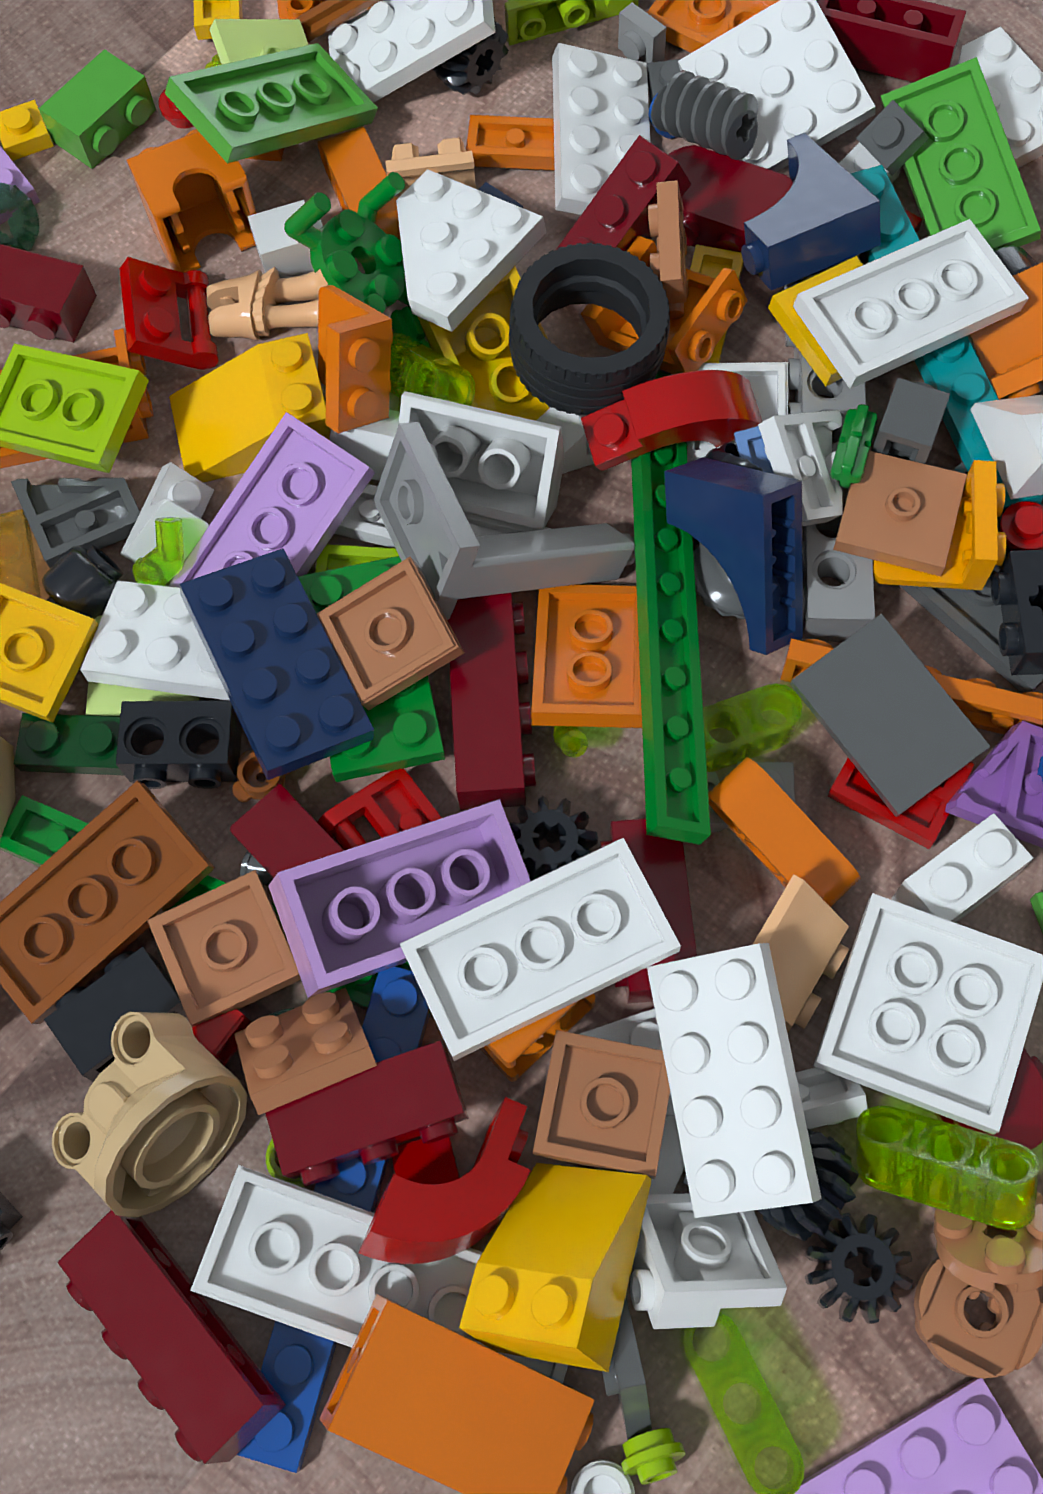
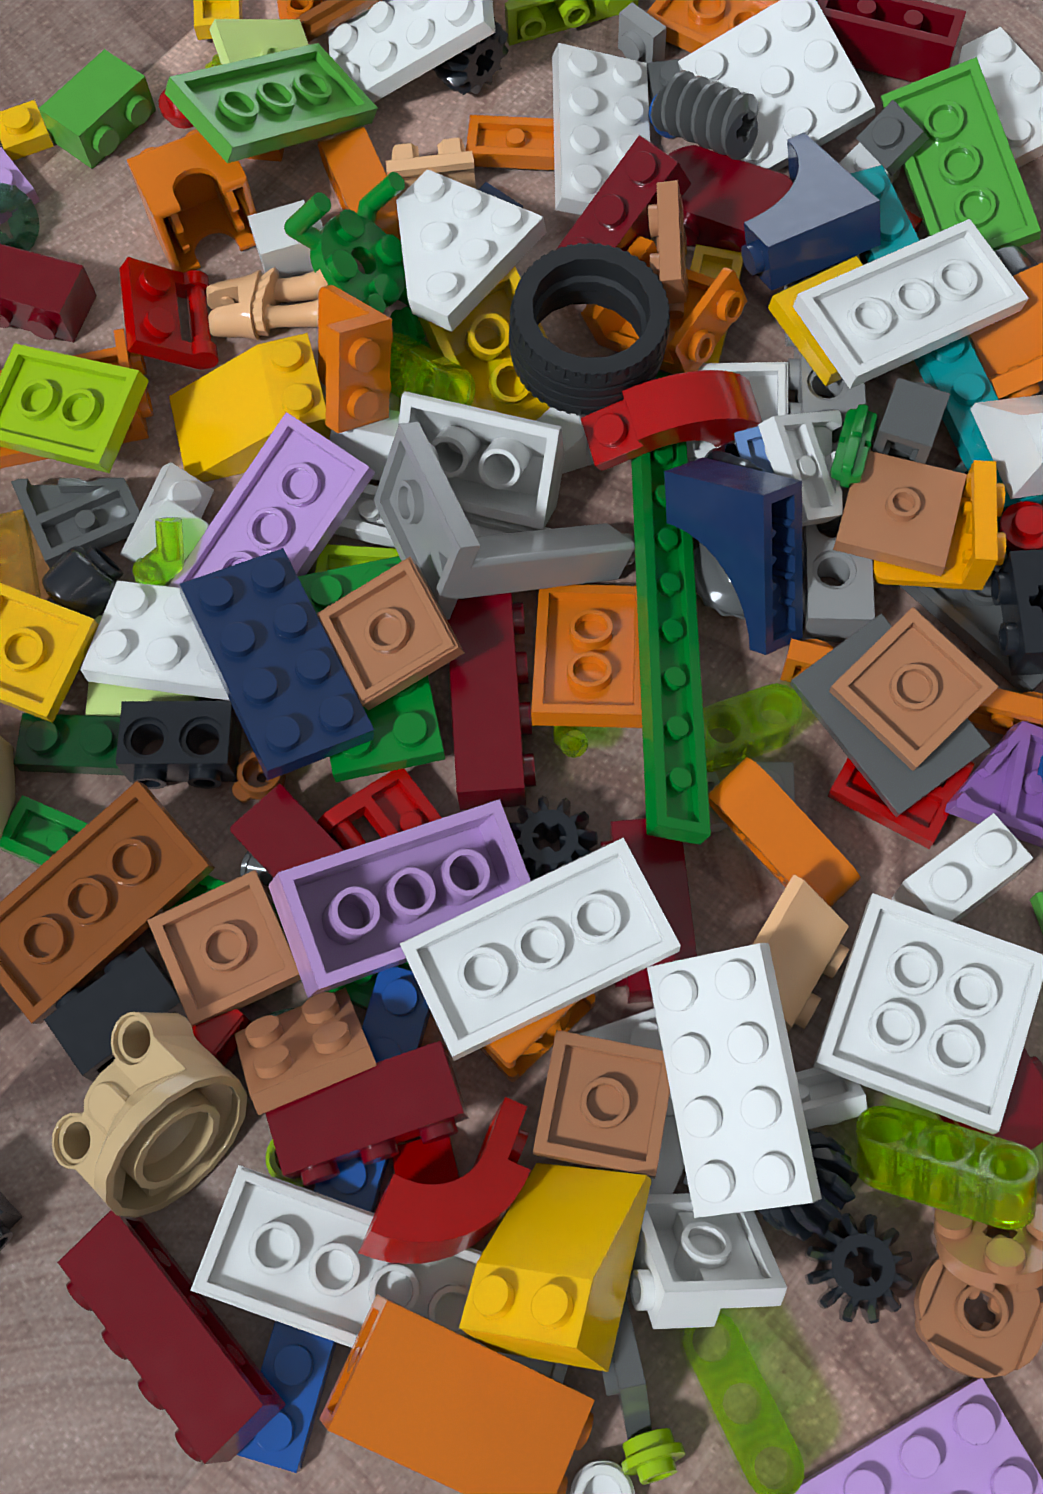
(913, 688): none -> nougat plate

